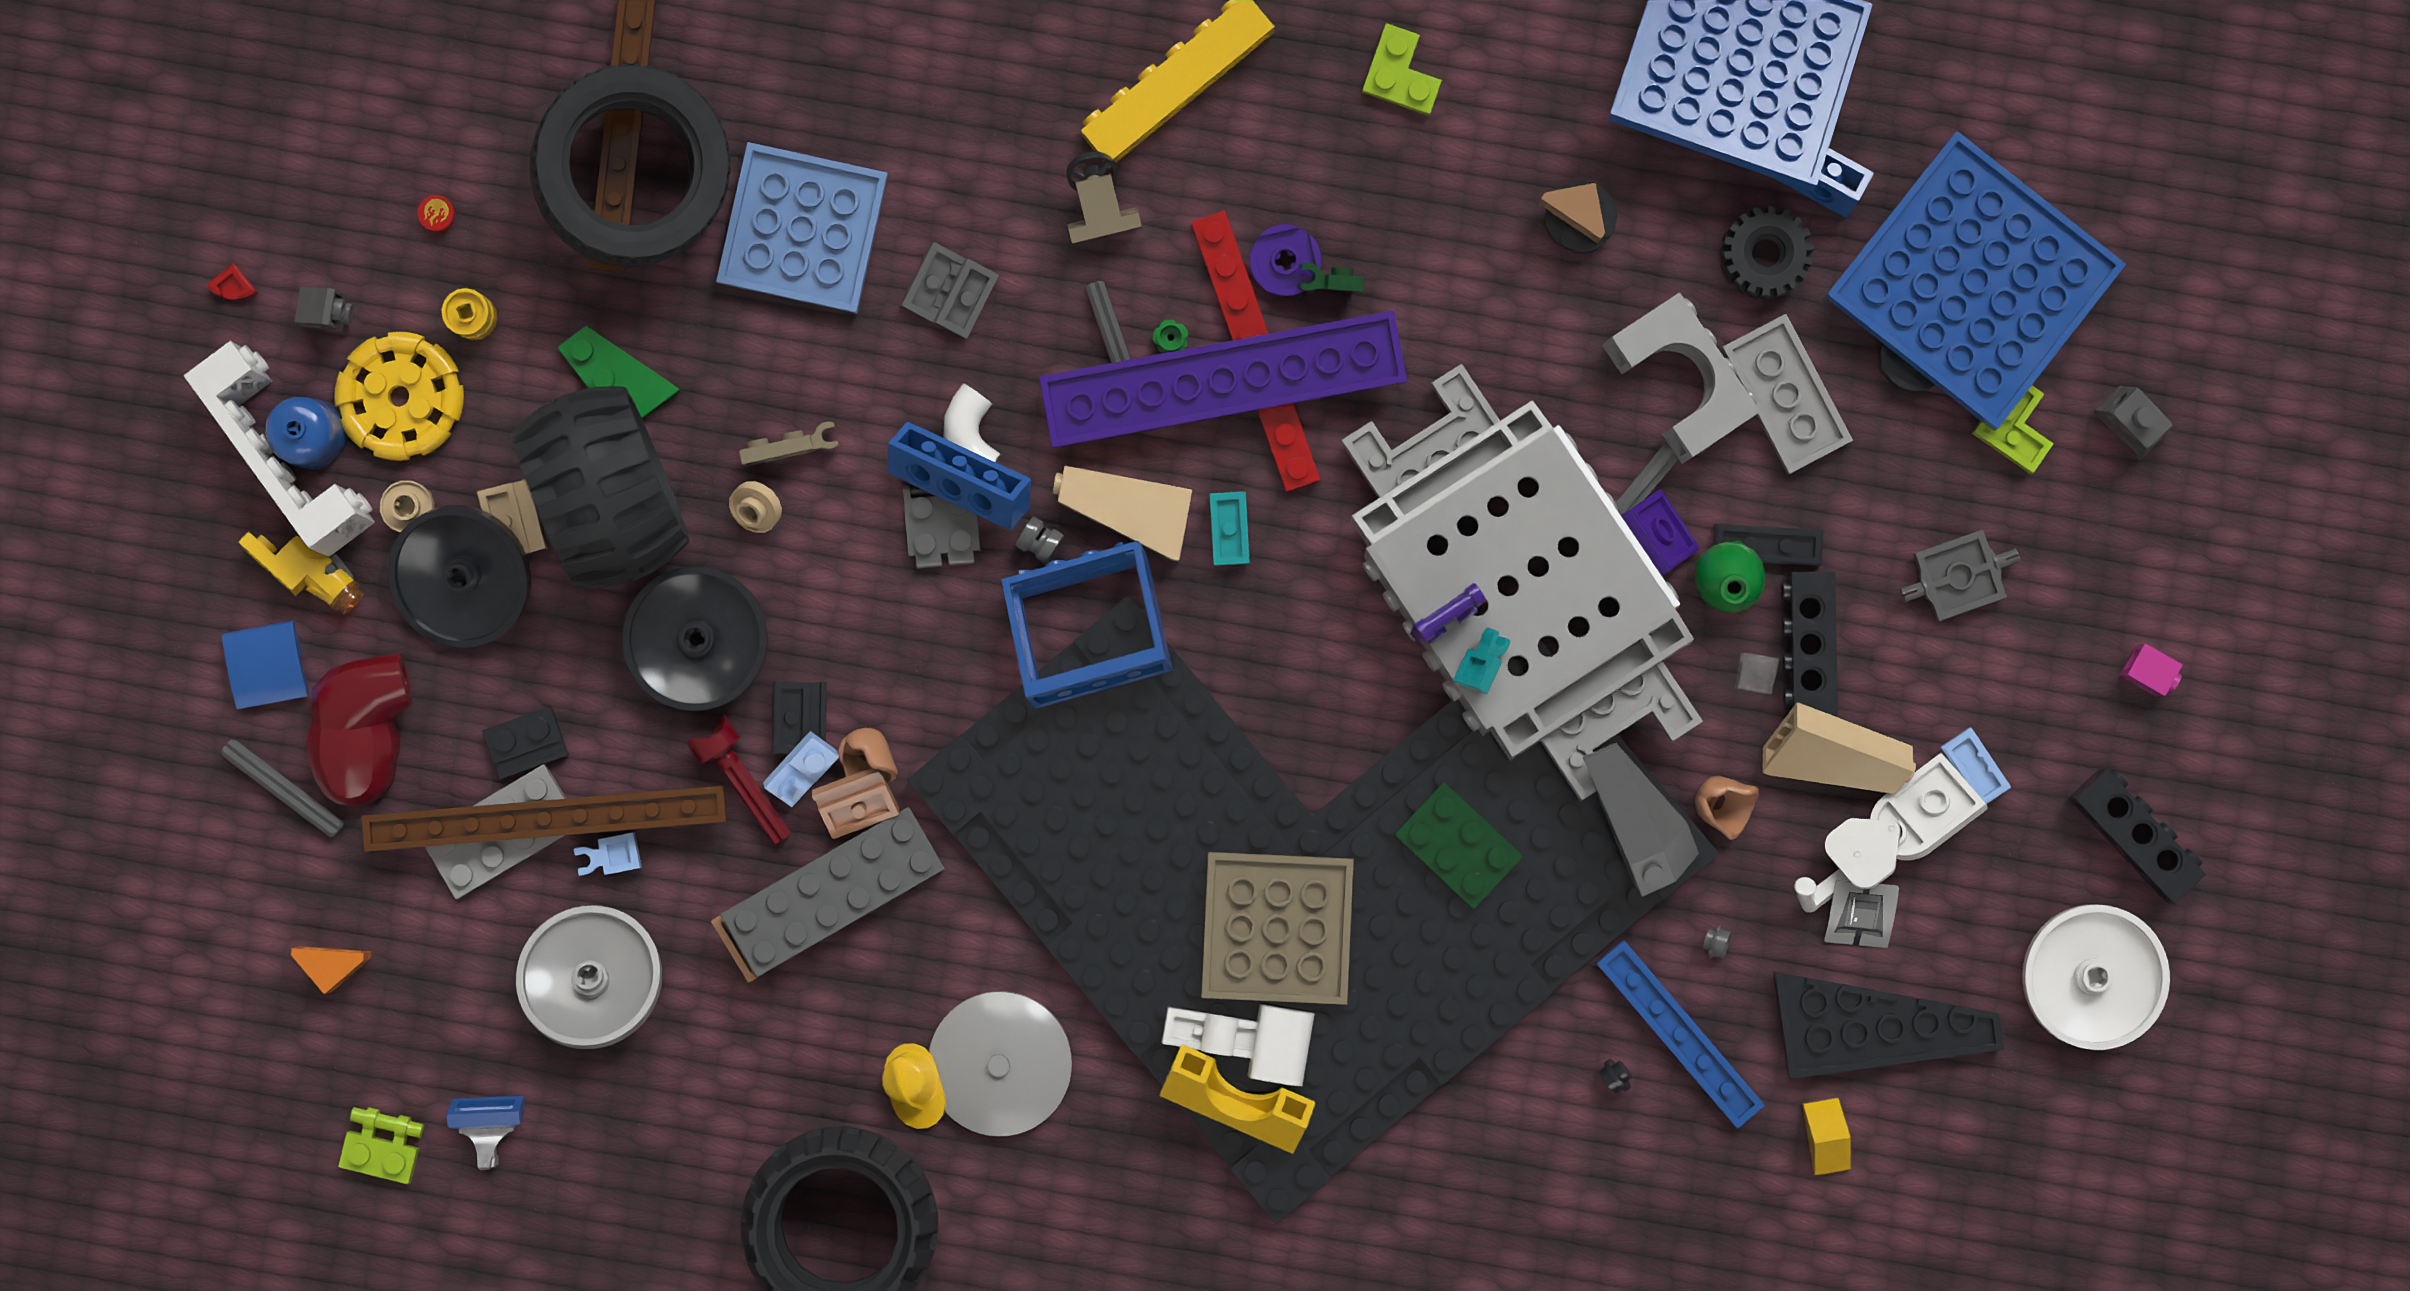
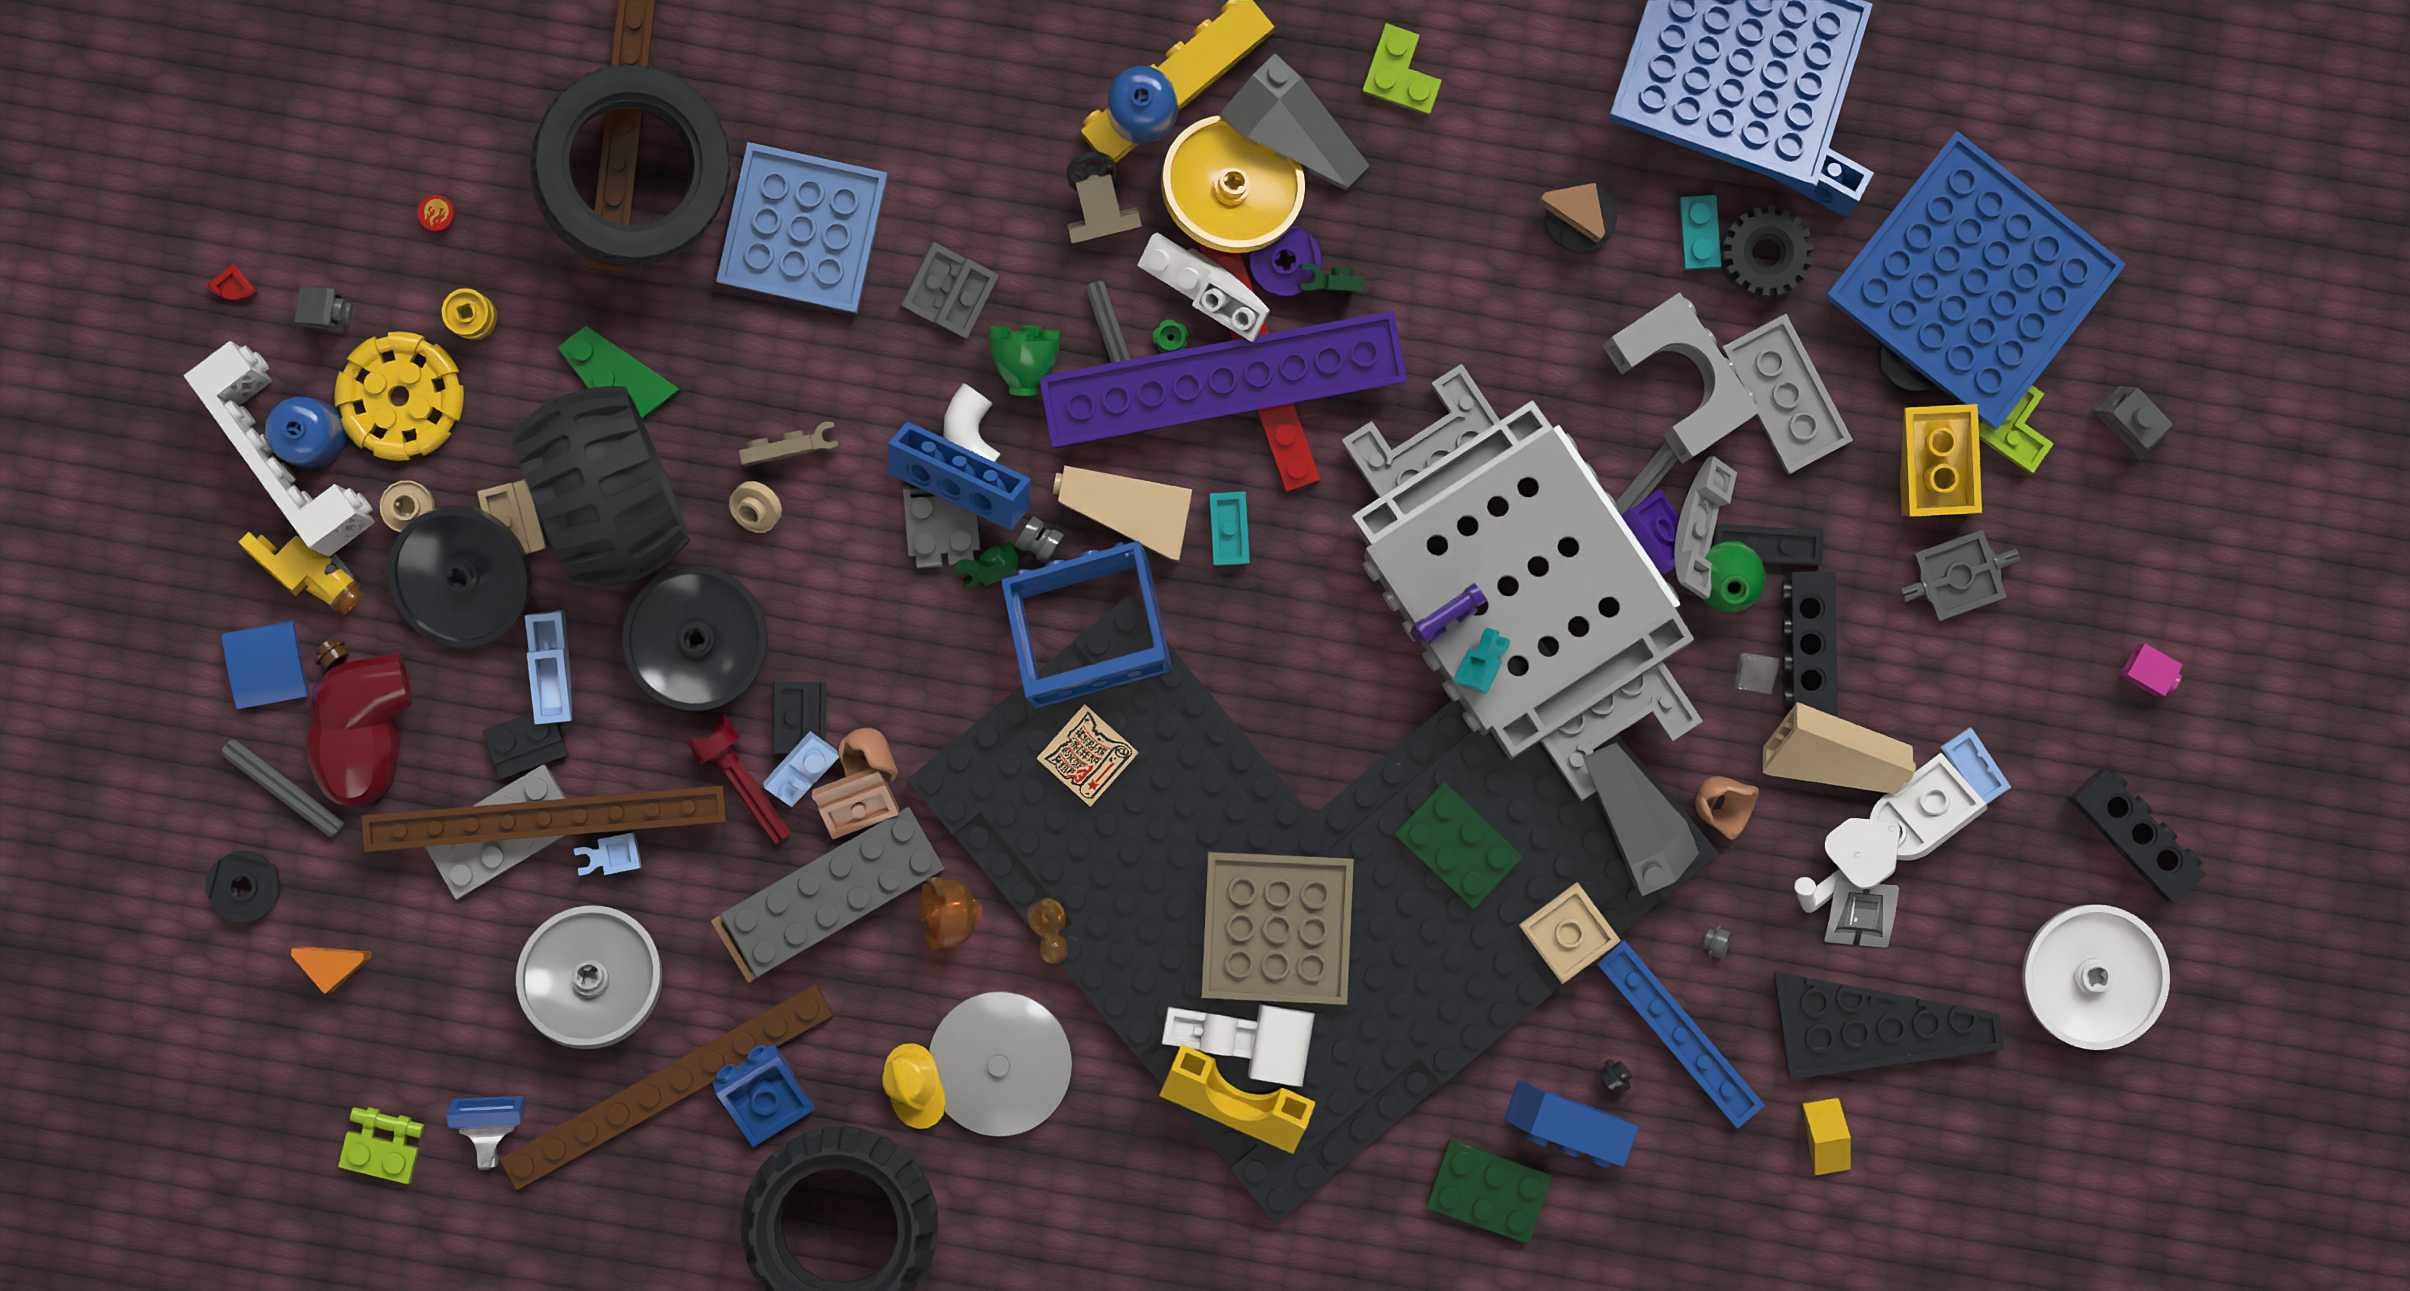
(226, 898): none -> black plate
(331, 654): none -> reddish brown plate
(549, 666): none -> light blue slope
(664, 1087): none -> reddish brown plate
(762, 1094): none -> blue plate
(949, 912): none -> clear orange cylinder
(993, 566): none -> dark green plate
(1023, 356): none -> green piece
(1047, 920): none -> clear orange plate
(1087, 755): none -> tan tile
(1144, 120): none -> blue cylinder
(1206, 283): none -> white slope
(1229, 189): none -> yellow dish
(1288, 118): none -> dark grey wedge
(1489, 1191): none -> dark green plate
(1569, 932): none -> tan tile
(1571, 1125): none -> blue wedge
(1697, 523): none -> light grey slope
(1700, 232): none -> teal plate
(1940, 461): none -> yellow slope

